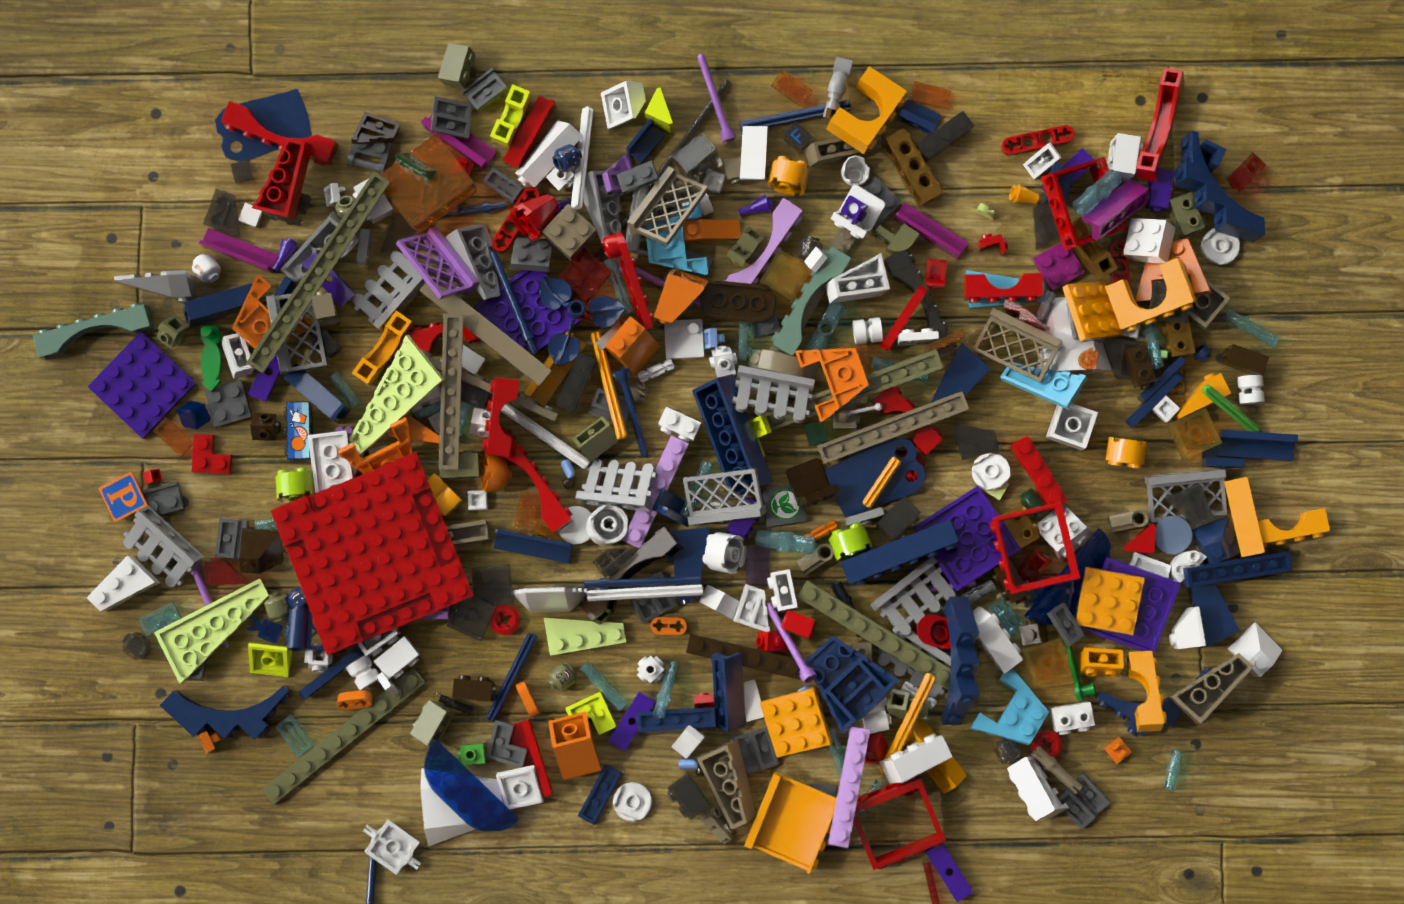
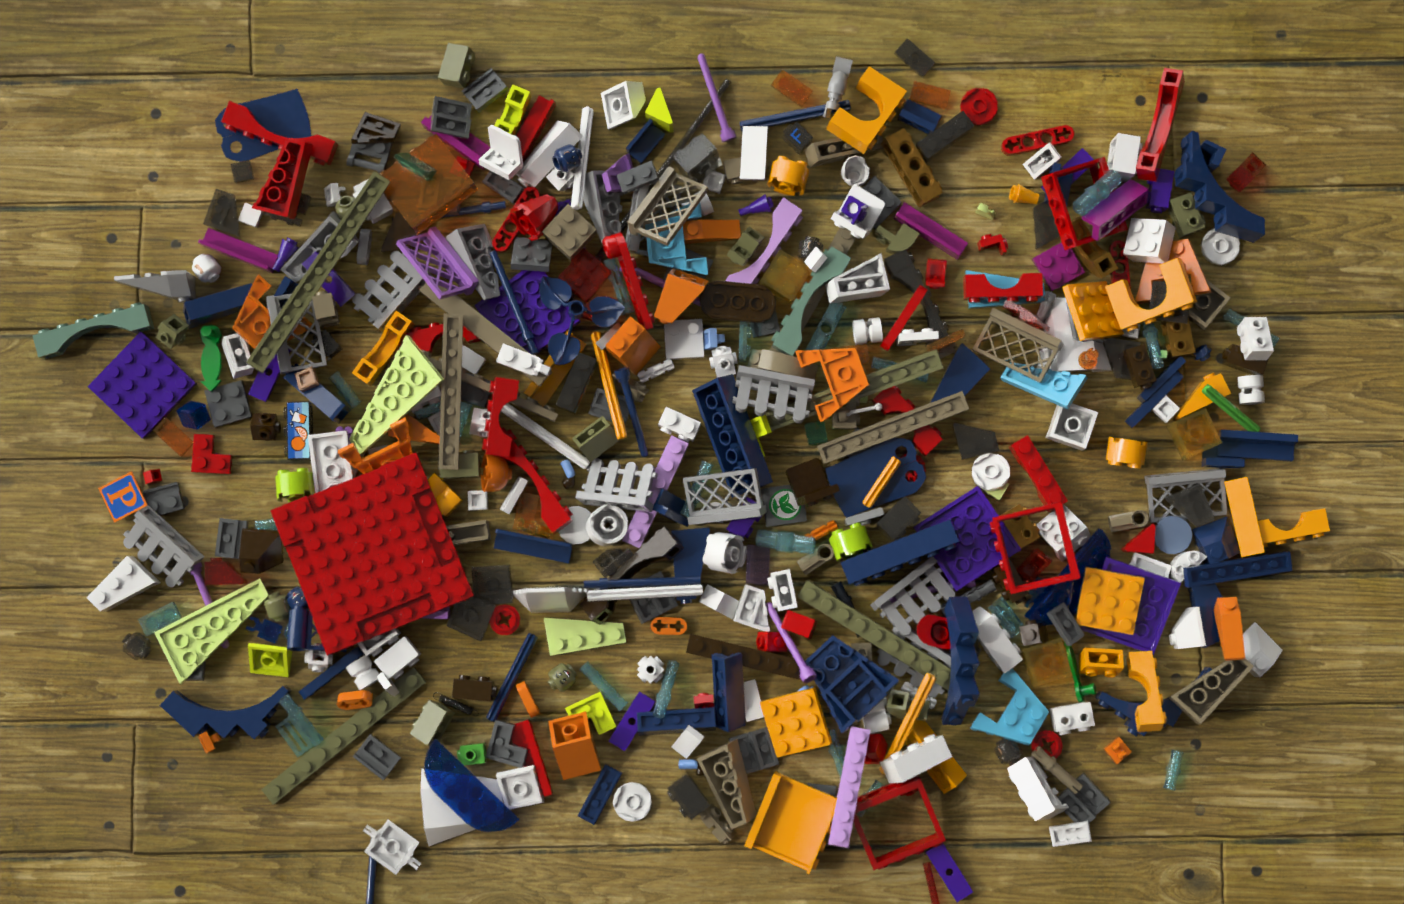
(295, 713): none -> clear light blue pin
(307, 379): none -> medium nougat tile
(377, 757): none -> dark grey plate
(505, 153): none -> white bracket
(513, 495): none -> white tile
(522, 361): none -> white hinge
(914, 58): none -> clear smoke plate
(979, 106): none -> red tile
(1031, 499): clear green brick -> none
(1070, 833): none -> white plate
(1229, 628): none -> orange slope
(1255, 338): none -> white brick

